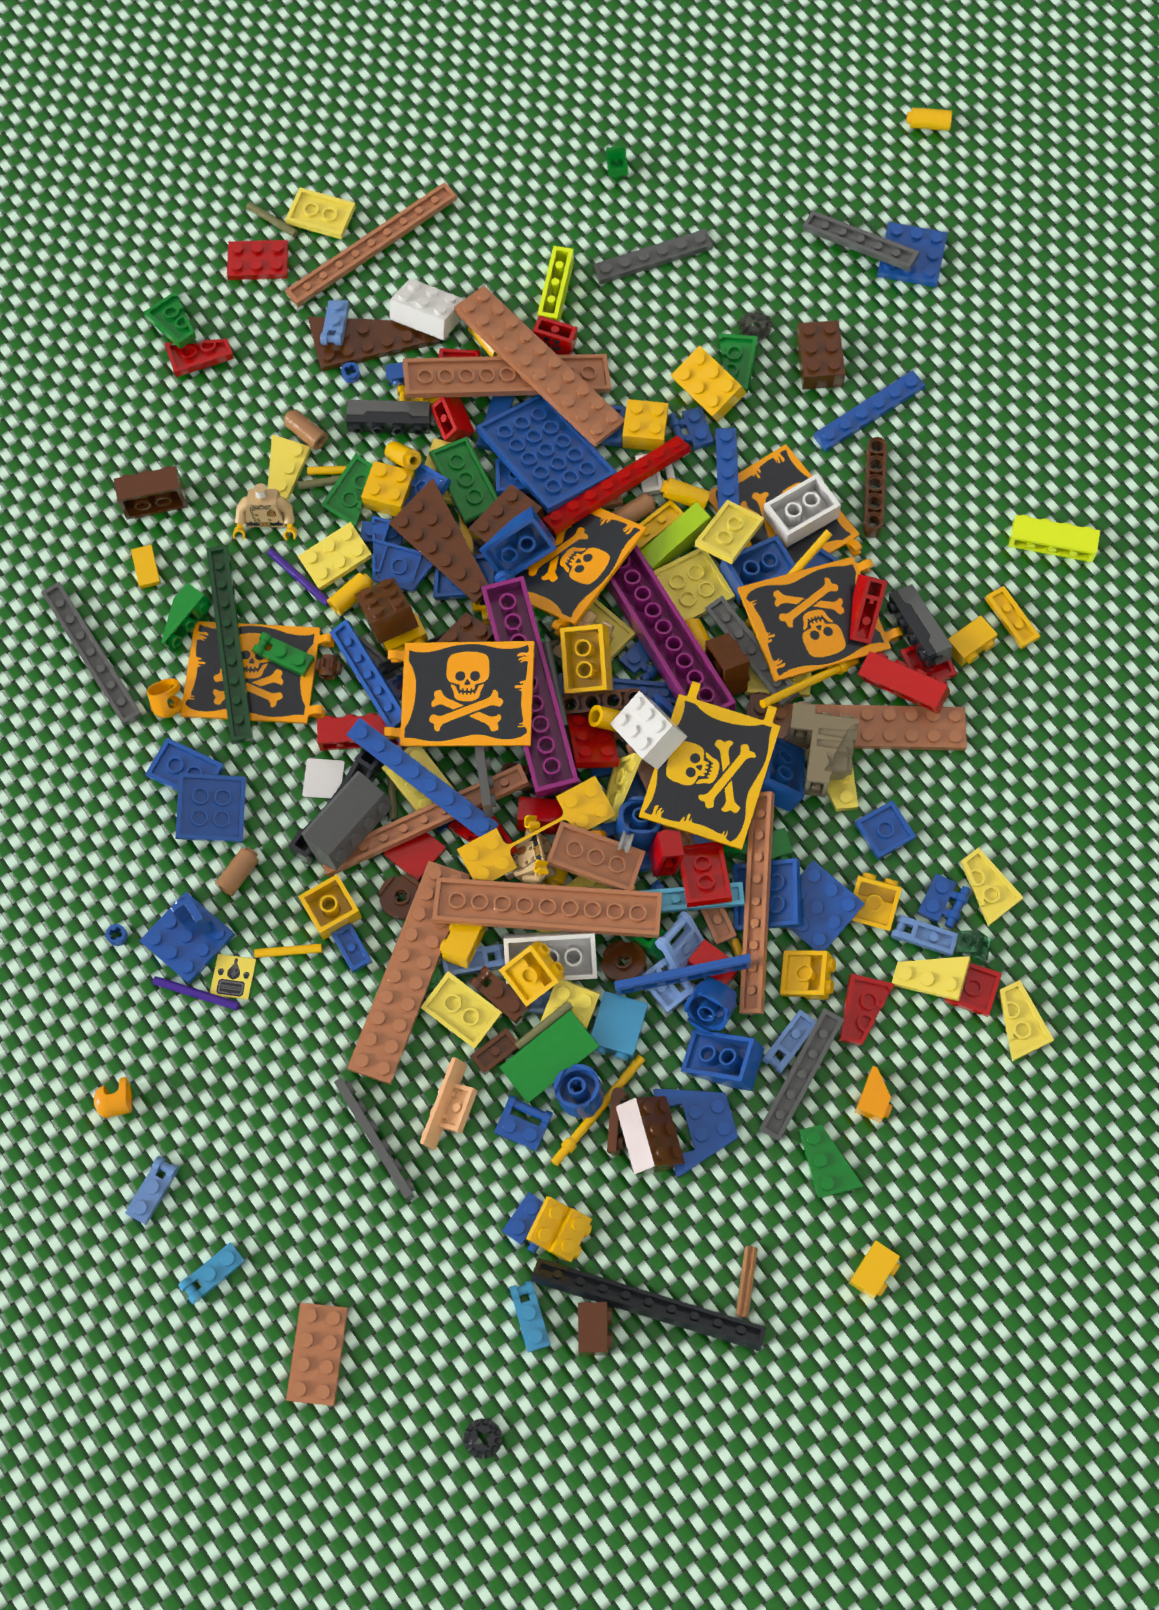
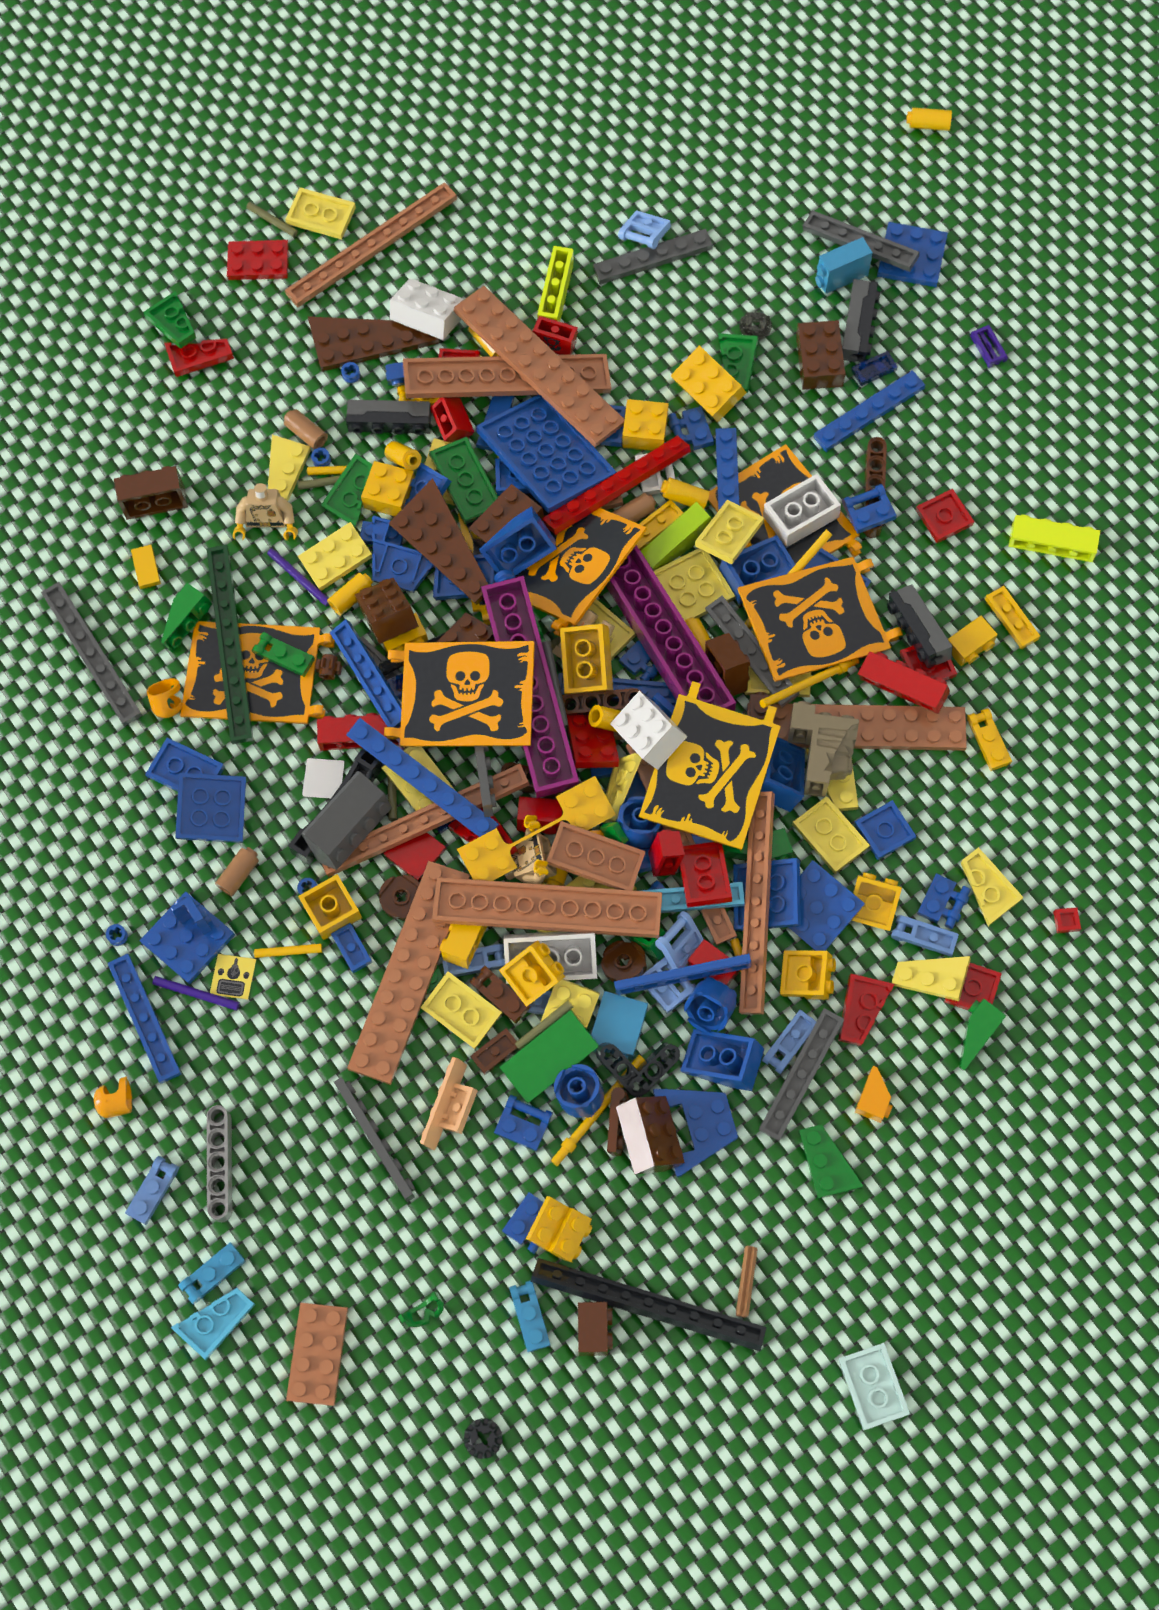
(144, 1018): none -> blue plate
(213, 1324): none -> medium azure wing
(214, 1153): none -> light grey beam
(306, 881): none -> blue bush
(316, 453): none -> blue bush
(335, 322): medium blue plate -> none
(407, 1317): none -> green helmet
(614, 831): none -> green tile
(616, 161): green bracket -> none
(625, 841): light grey bush -> none
(632, 1073): none -> black beam
(645, 224): none -> light blue plate
(830, 835): none -> light yellow plate
(843, 265): none -> dark azure brick
(859, 320): none -> piece
(866, 607): red slope -> none
(872, 514): none -> blue plate
(873, 1386): none -> light aqua plate
(874, 368): none -> clear blue tile
(874, 1270): yellow brick -> none
(944, 515): none -> red plate
(973, 943): clear green bracket -> none
(979, 1028): none -> green slope
(989, 740): none -> yellow plate
(995, 360): none -> dark purple tile
(1022, 1021): light yellow wing -> none
(1067, 920): none -> red plate

